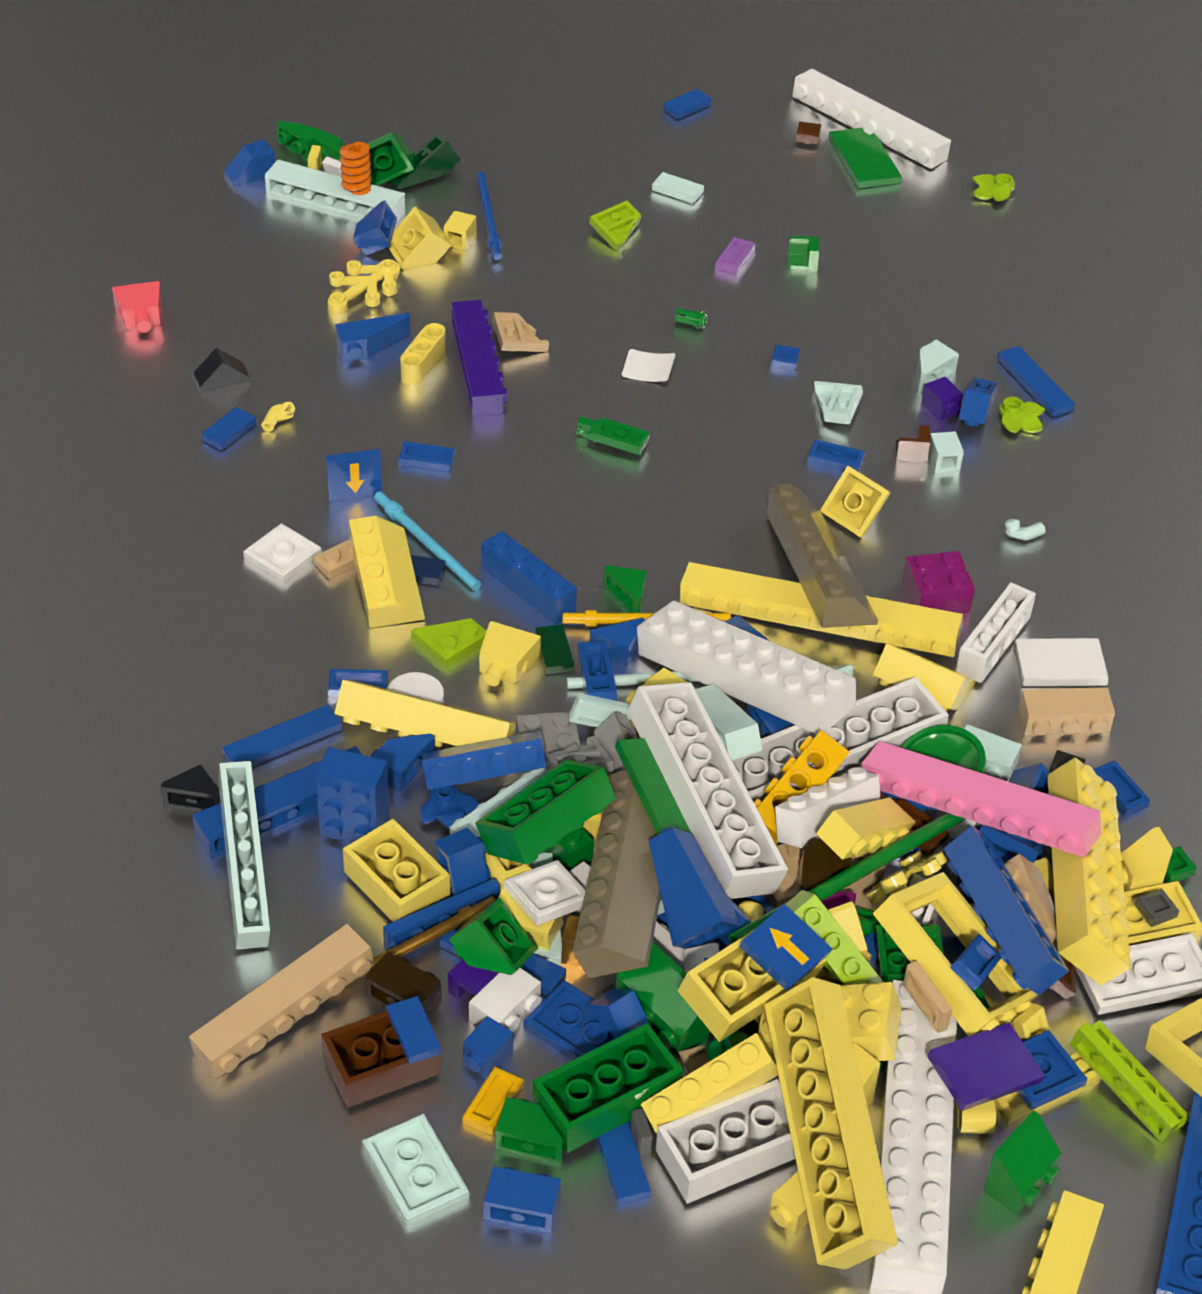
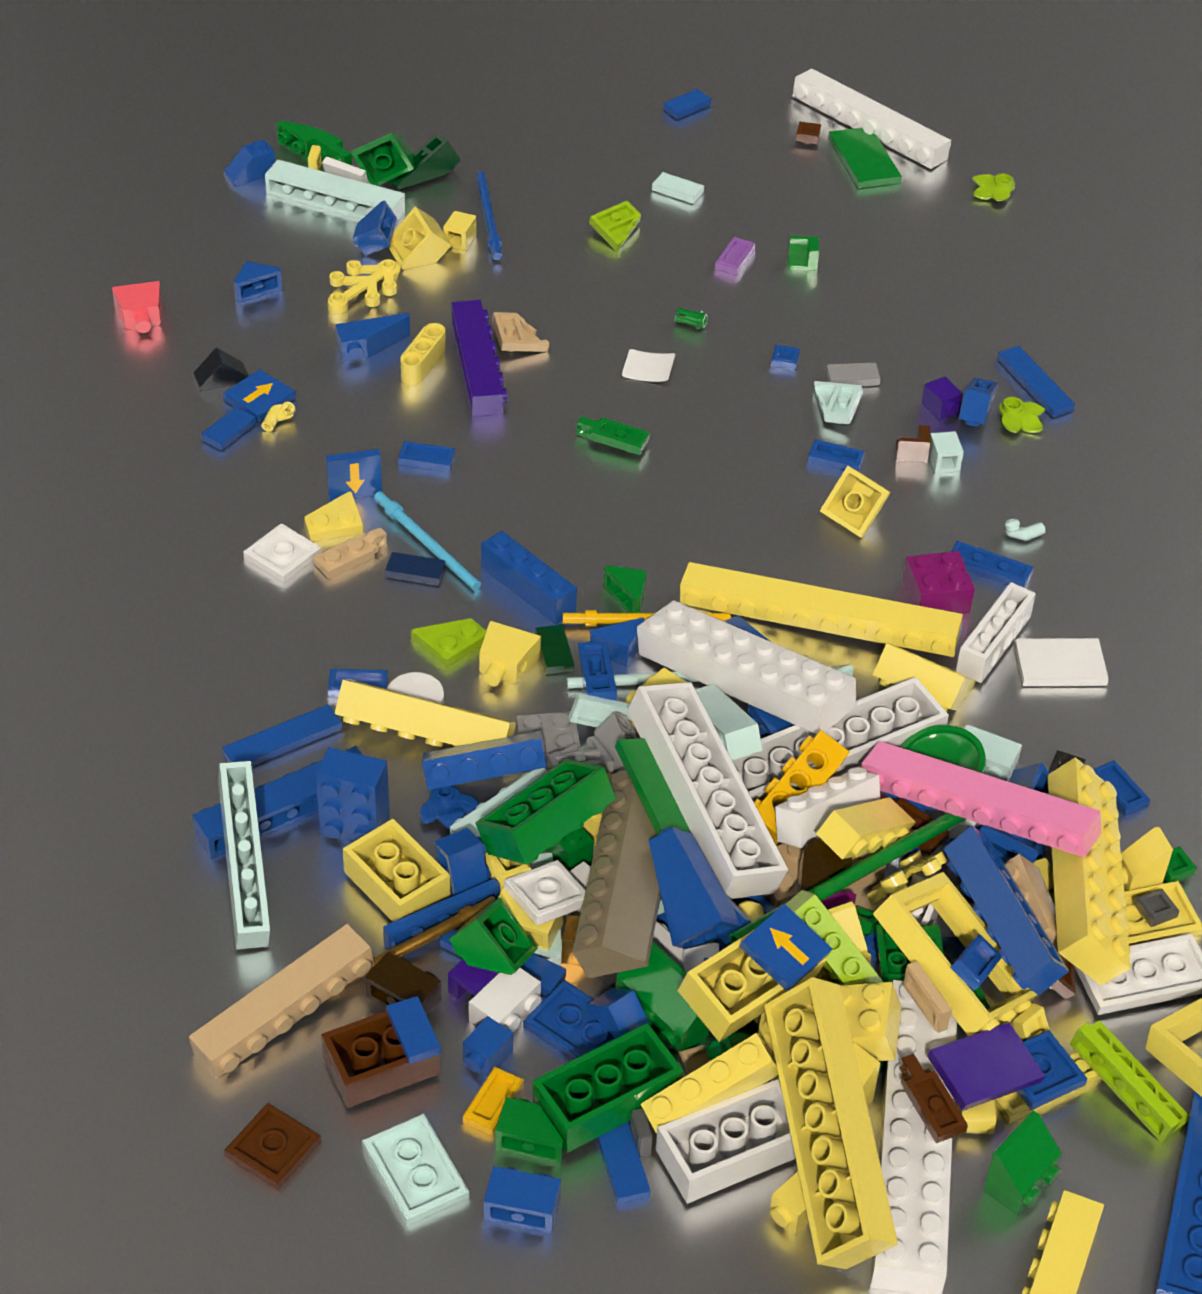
(190, 790): black slope -> none
(256, 281): none -> blue slope
(258, 394): none -> blue tile
(272, 1146): none -> reddish brown tile
(334, 520): none -> light yellow wing
(356, 168): orange piece -> none
(385, 572): light yellow slope -> none
(404, 758): blue slope -> none
(817, 559): dark tan slope -> none
(855, 374): none -> light grey tile
(931, 1100): none -> reddish brown hinge
(935, 362): light aqua slope -> none
(993, 565): none -> blue tile
(1066, 711): tan brick -> none

